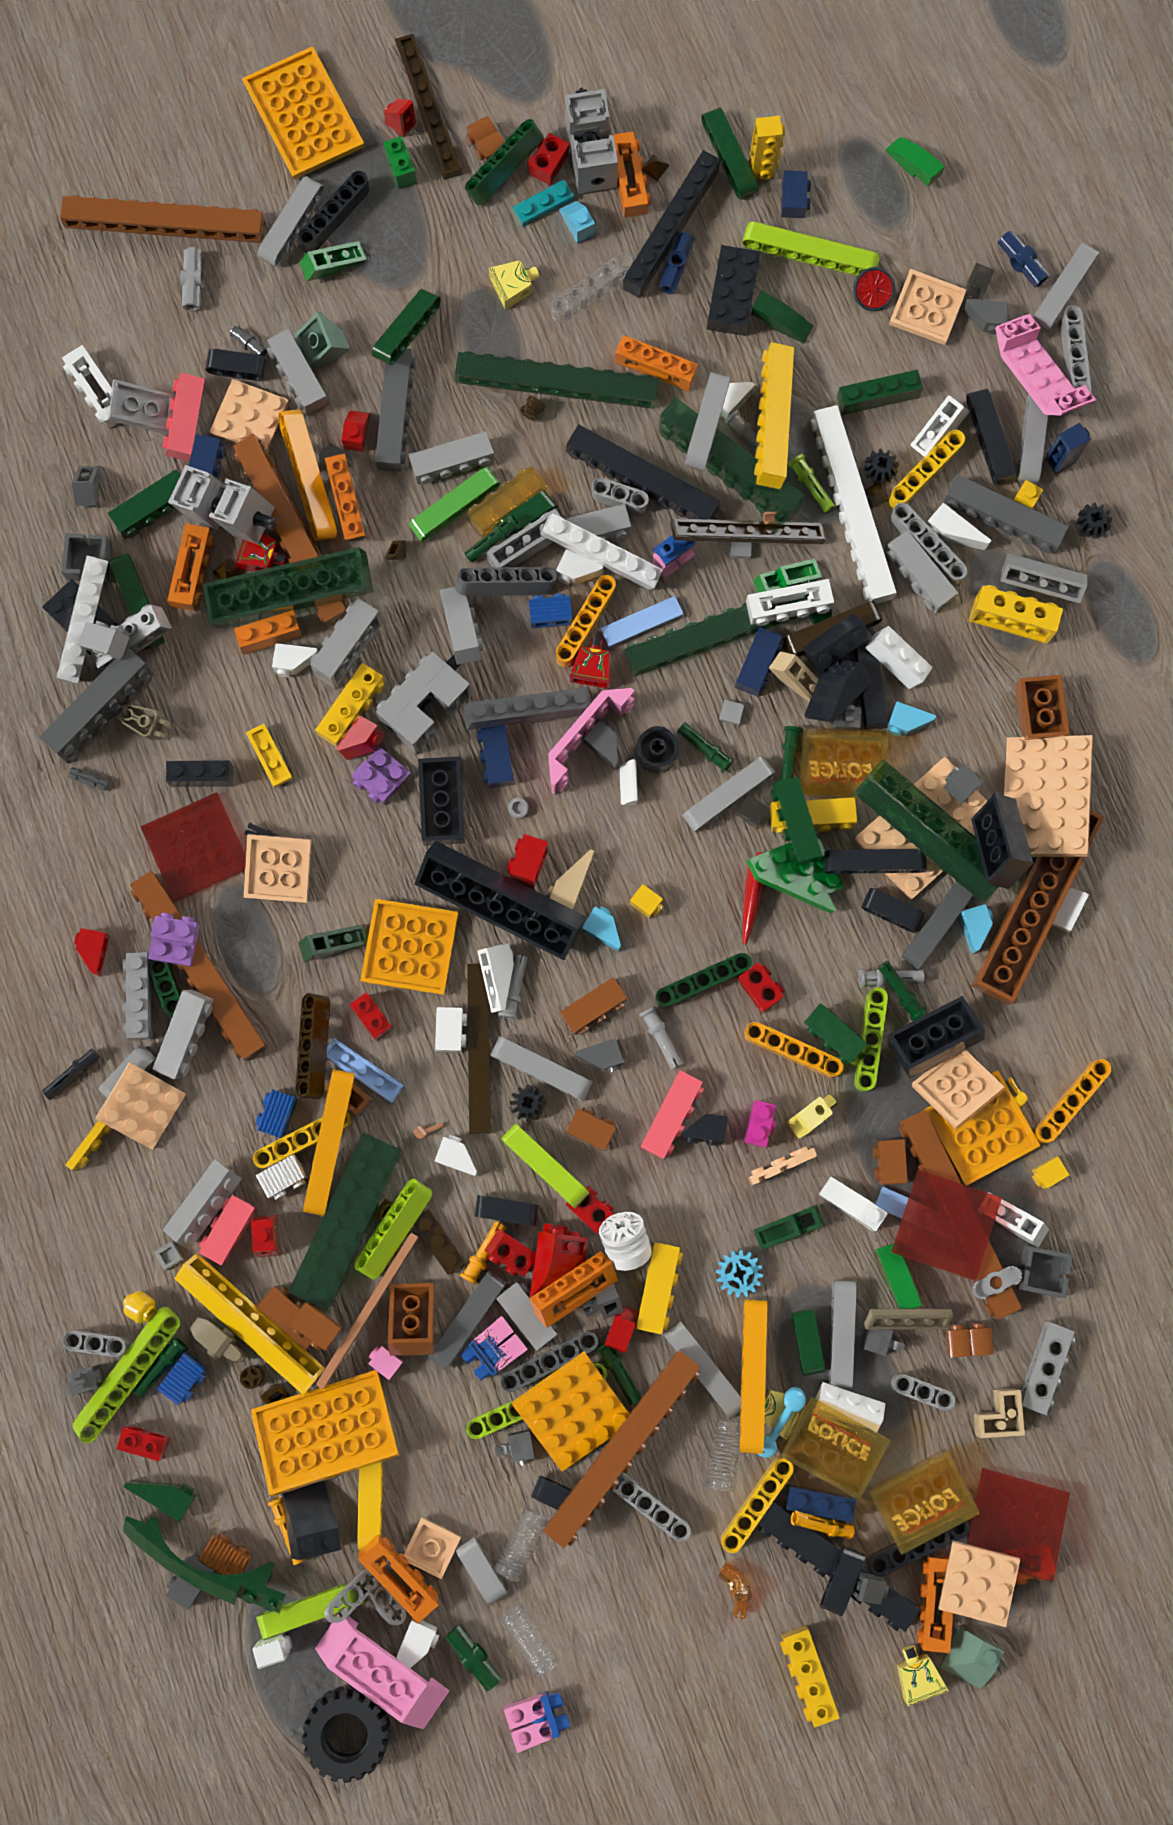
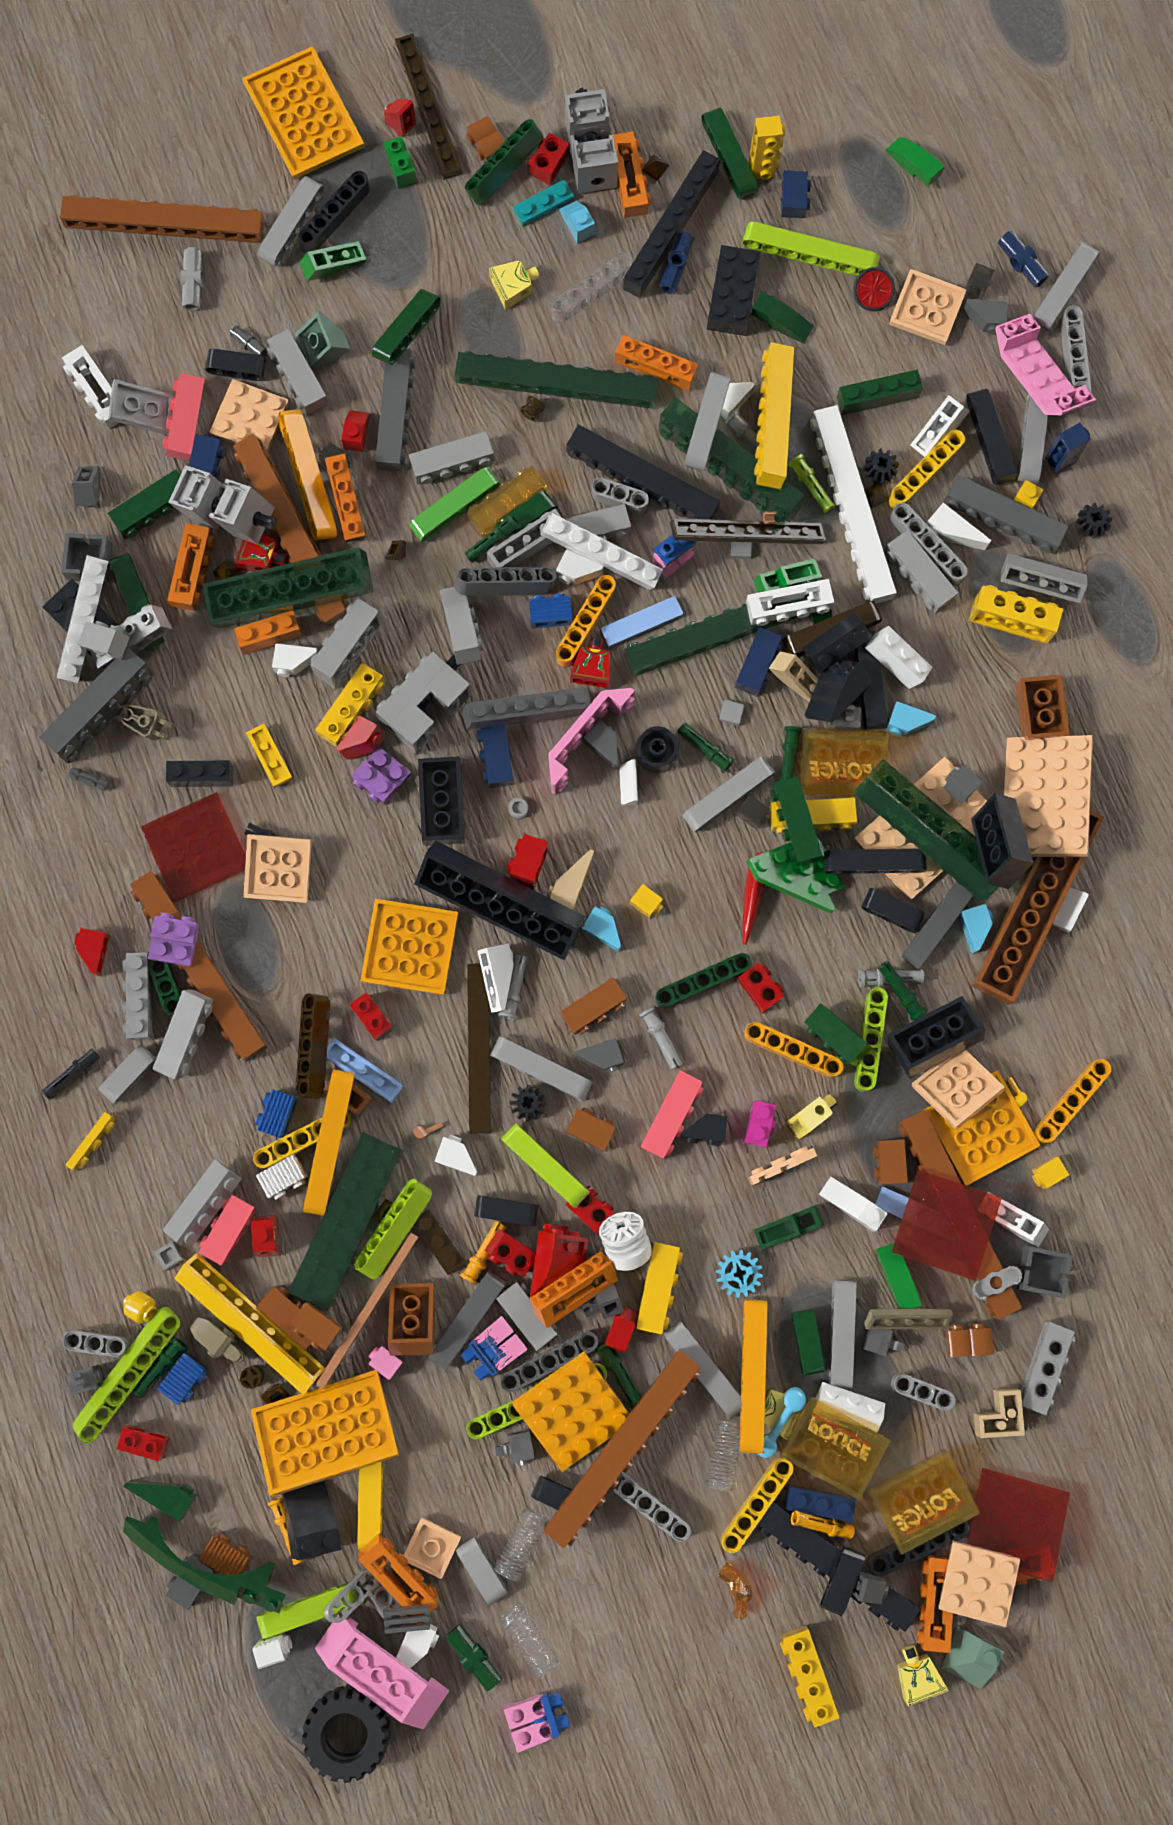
(140, 1106): light nougat plate -> none
(333, 942): dark green slope -> none
(406, 1619): none -> dark grey tile
(450, 1029): white brick -> none

